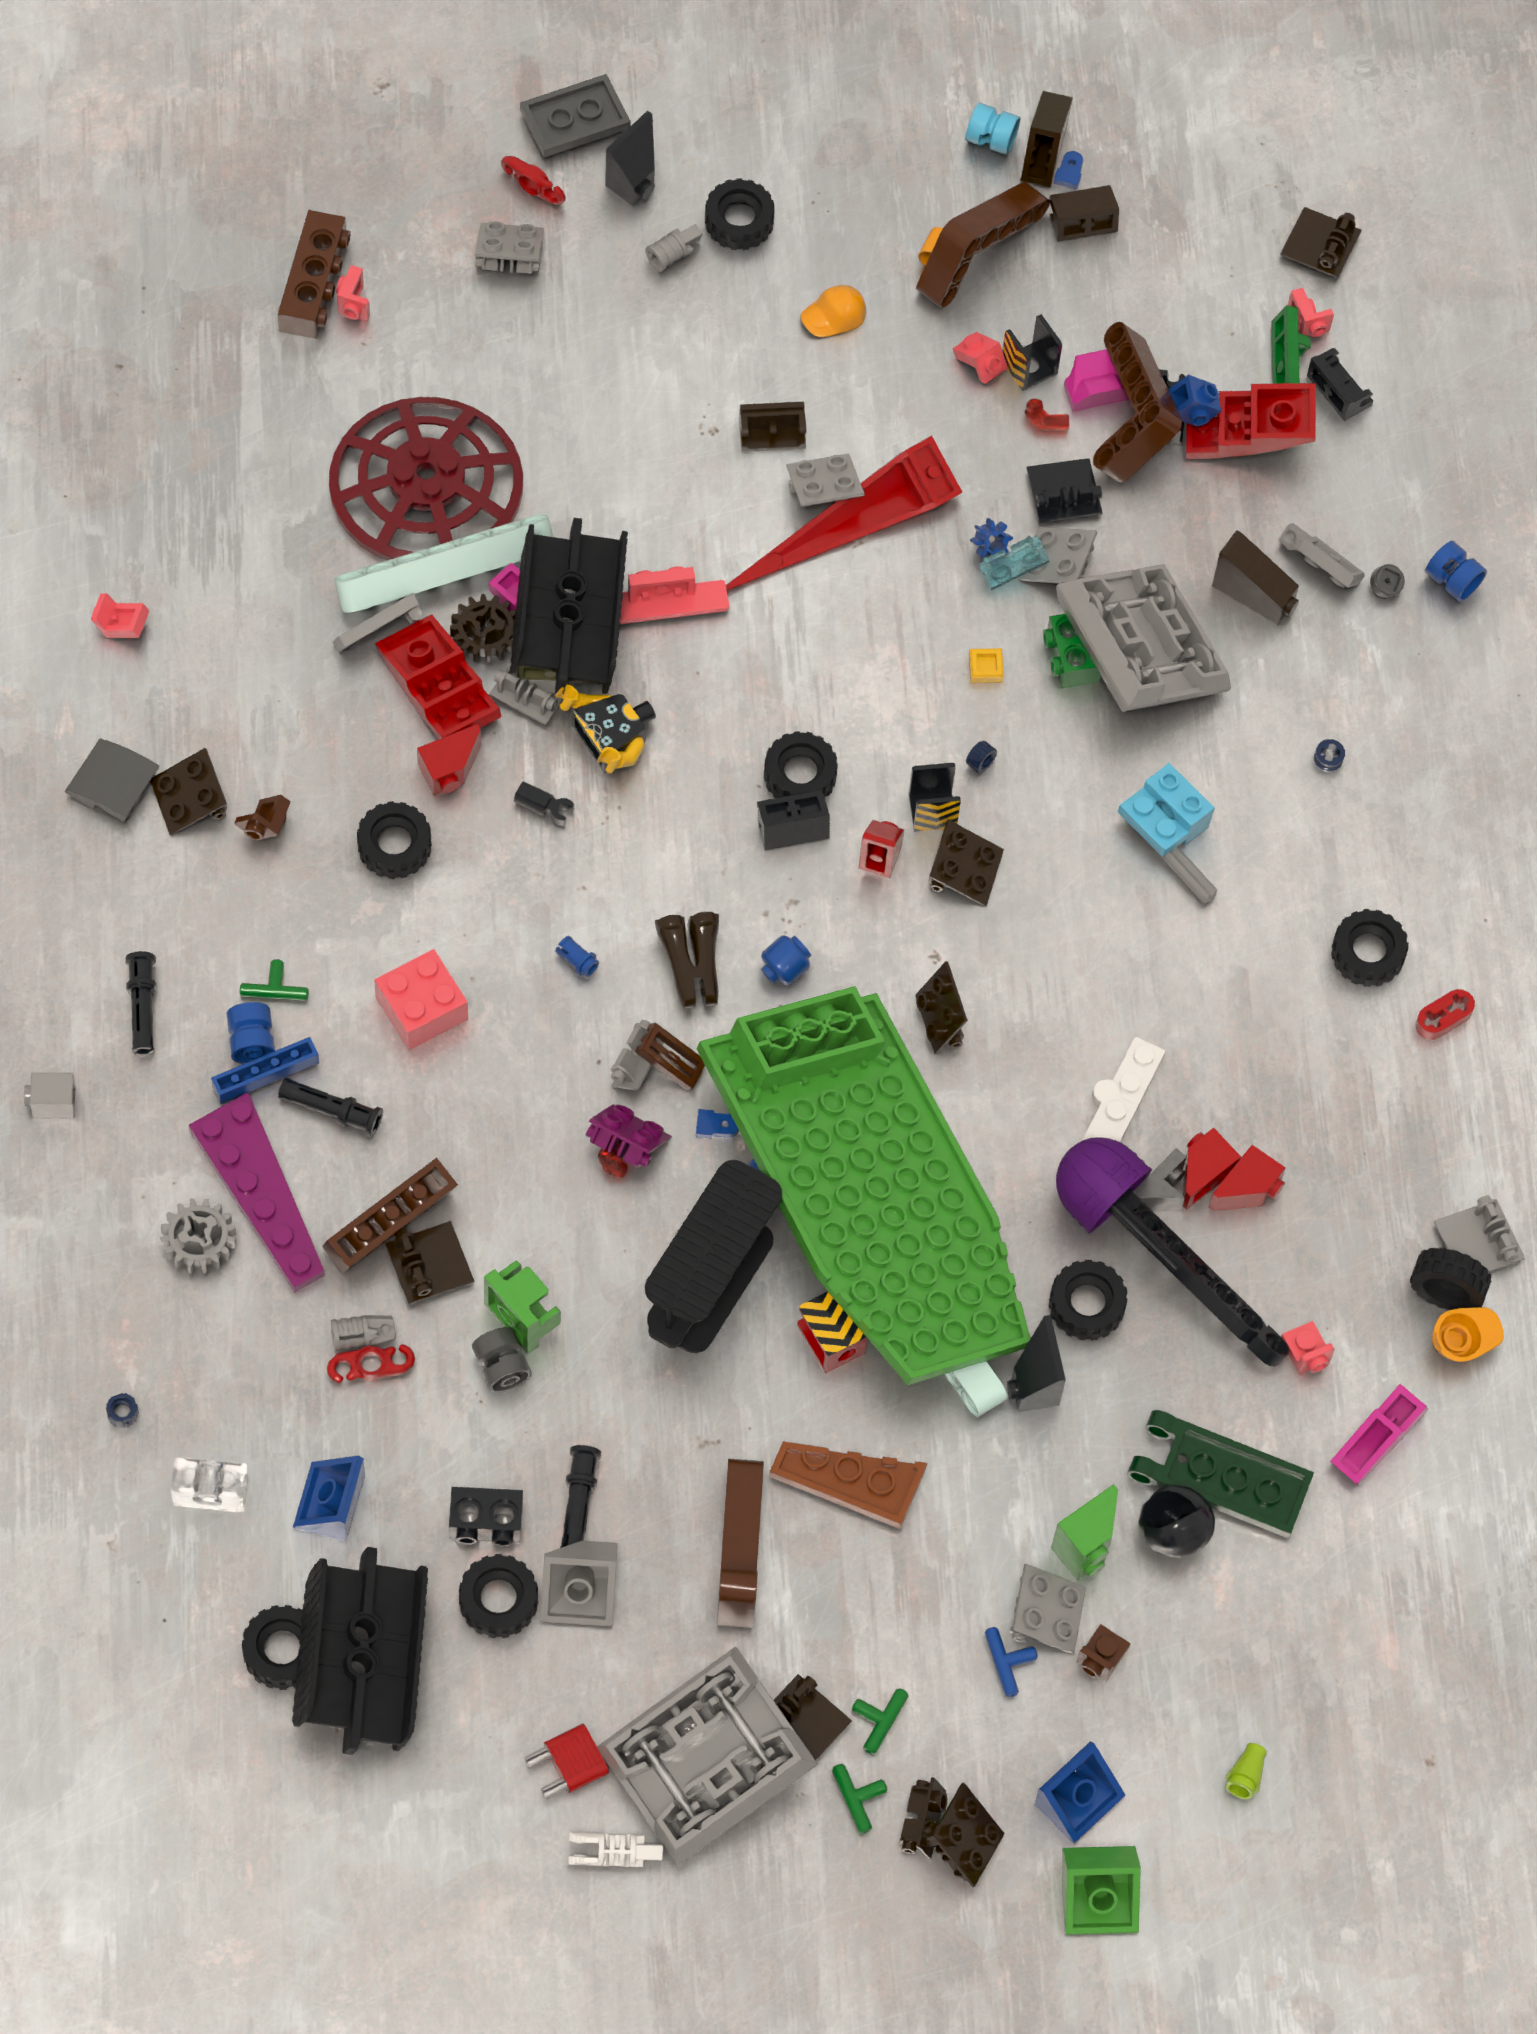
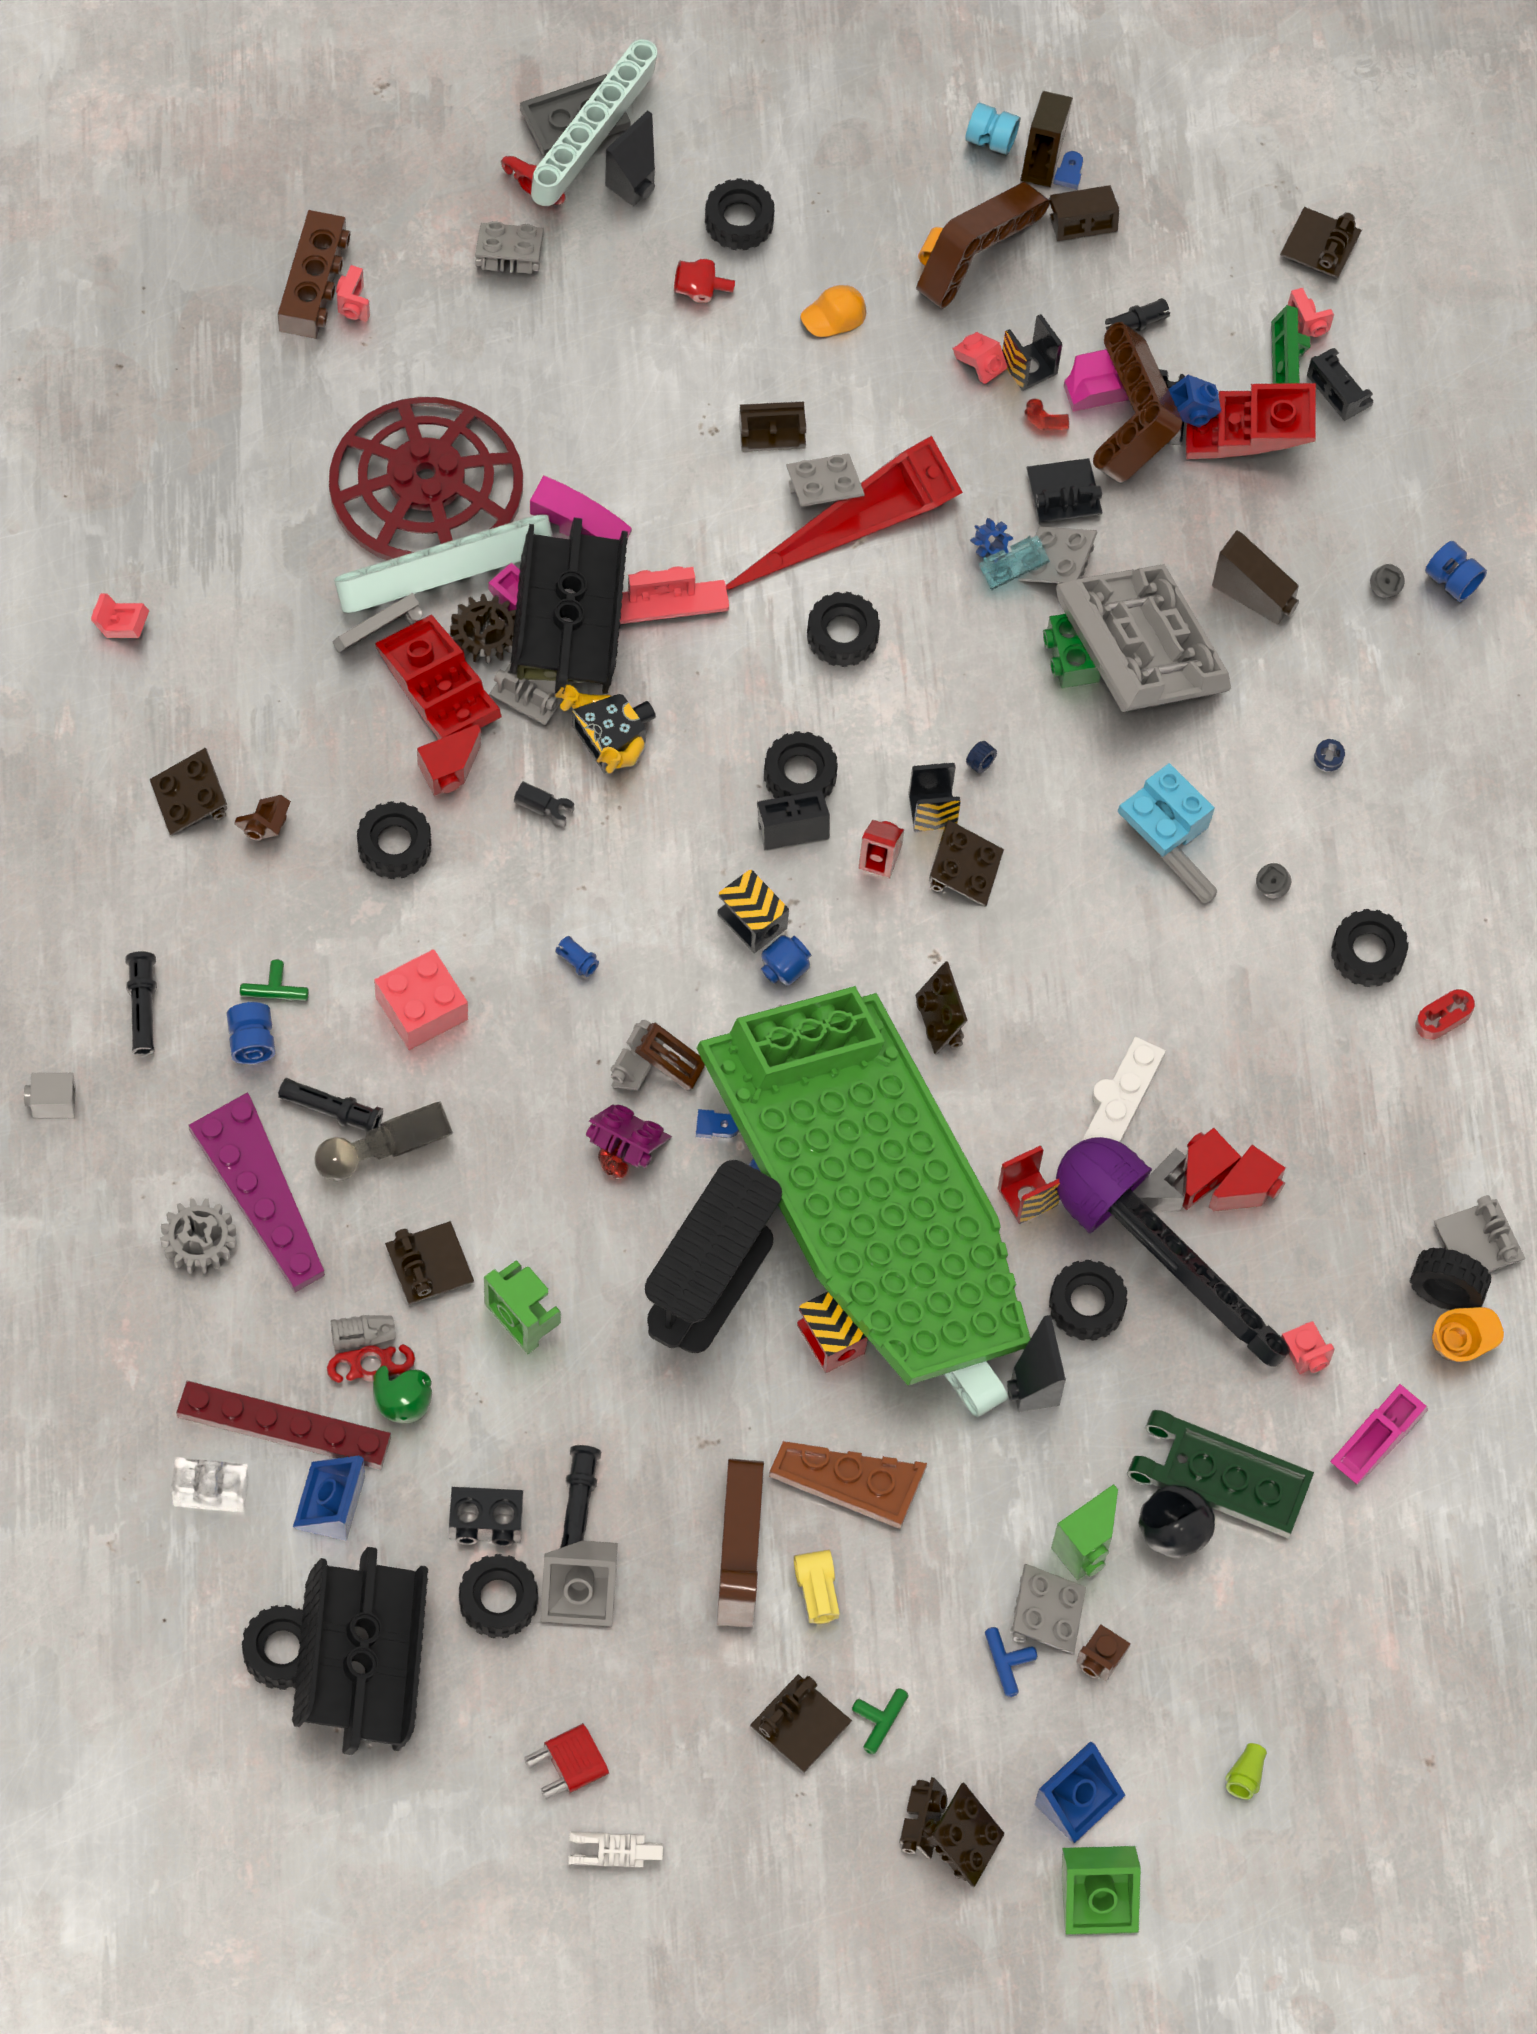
(112, 779): dark grey slope -> none
(122, 1399): dark blue axle -> none
(265, 1070): blue piece -> none
(282, 1424): none -> dark red plate
(339, 1158): none -> clear smoke beam
(389, 1215): reddish brown brick -> none
(405, 1397): none -> green helmet
(500, 1357): dark grey wheel -> none
(565, 503): none -> dark pink slope
(593, 122): none -> light aqua beam
(673, 247): light grey hinge -> none
(699, 280): none -> red piece
(703, 934): dark brown piece -> none
(707, 1756): light grey piece -> none
(753, 911): none -> piece
(816, 1577): none -> light yellow piece
(843, 605): none -> black tyre
(855, 1797): green piece -> none
(986, 665): yellow tile -> none
(1023, 1173): none -> red piece
(1140, 317): none -> black pin
(1273, 880): none -> dark grey tile
(1322, 556): light grey hinge -> none

